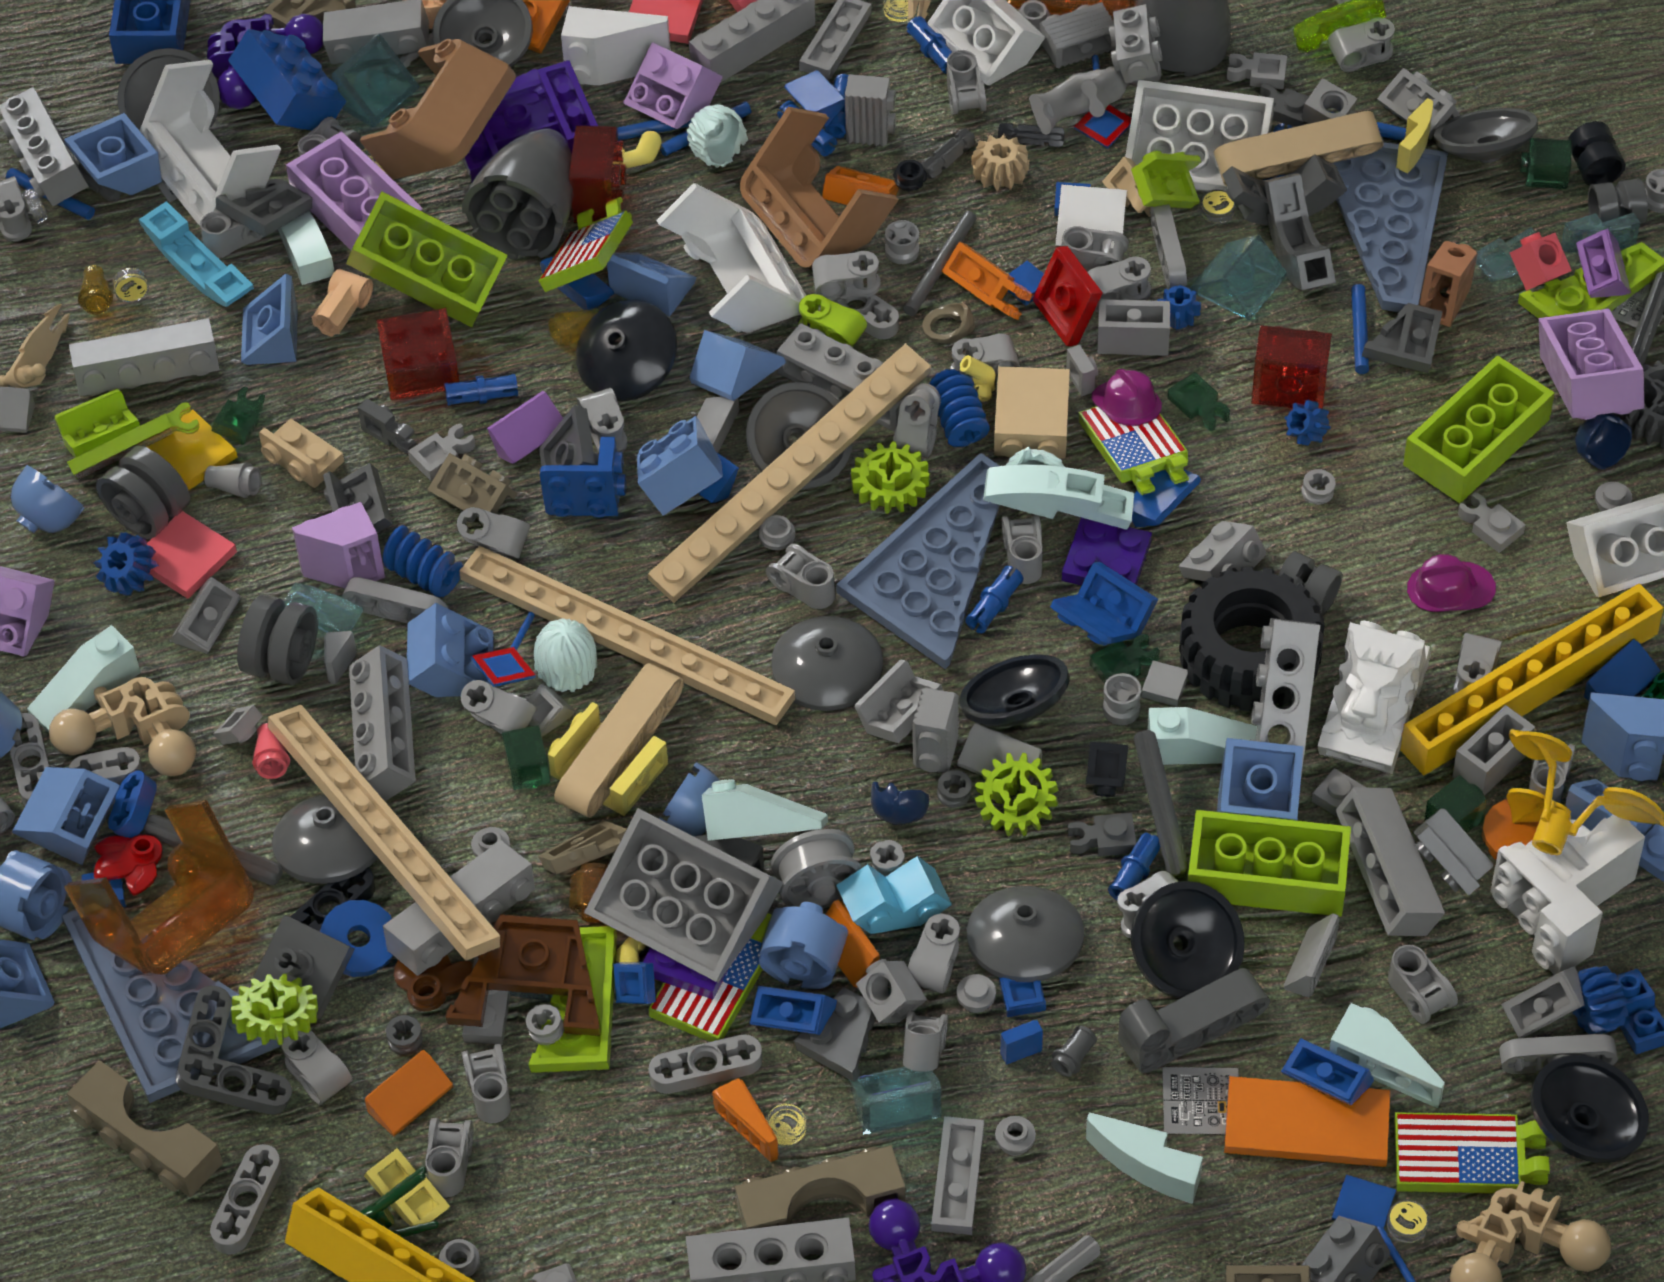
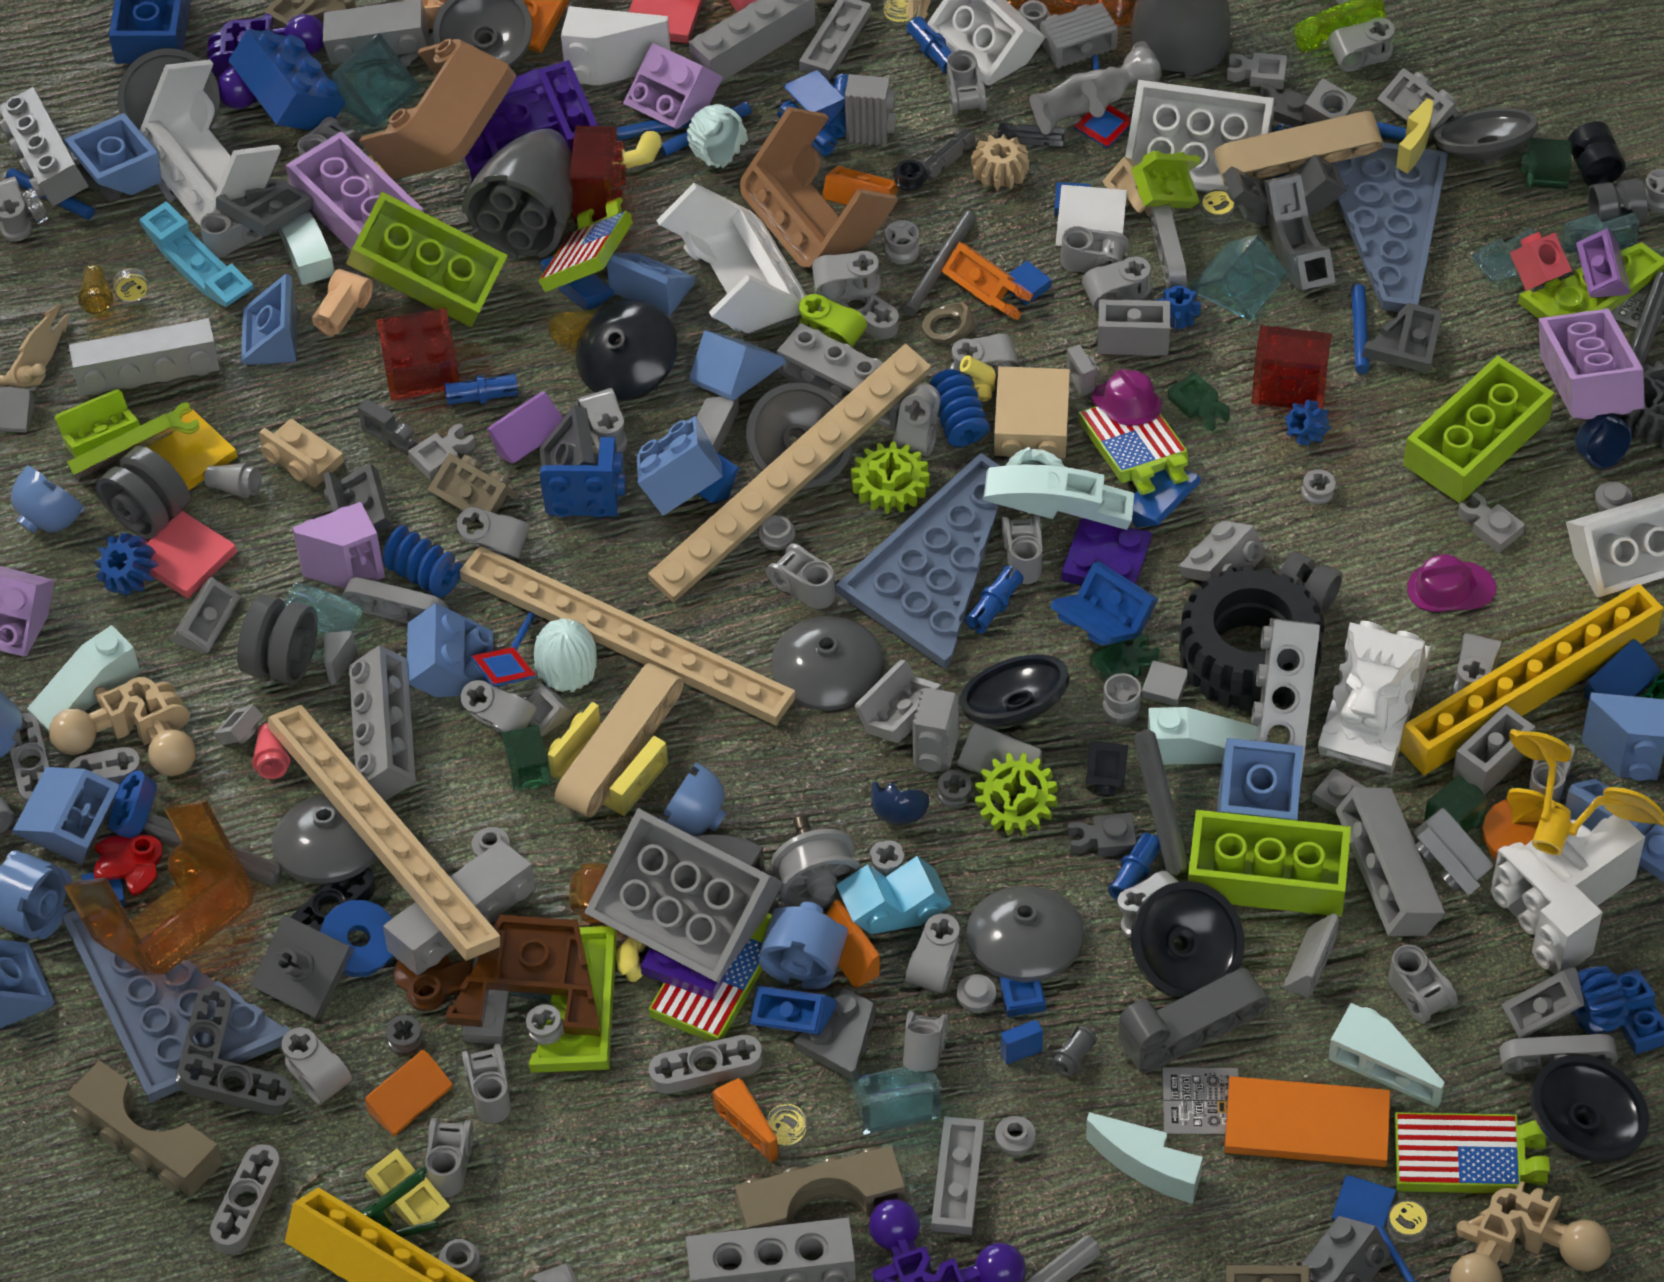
(238, 418): clear green plate -> none
(274, 1009): lime gear -> none
(584, 847): dark tan wing -> none
(634, 982): blue tile -> none
(749, 811): light aqua slope -> none
(904, 994): light grey brick -> none
(1067, 296): red plate -> none
(1135, 43): light grey brick -> none
(1327, 1072): blue slope -> none
(1452, 268): nougat torso -> none

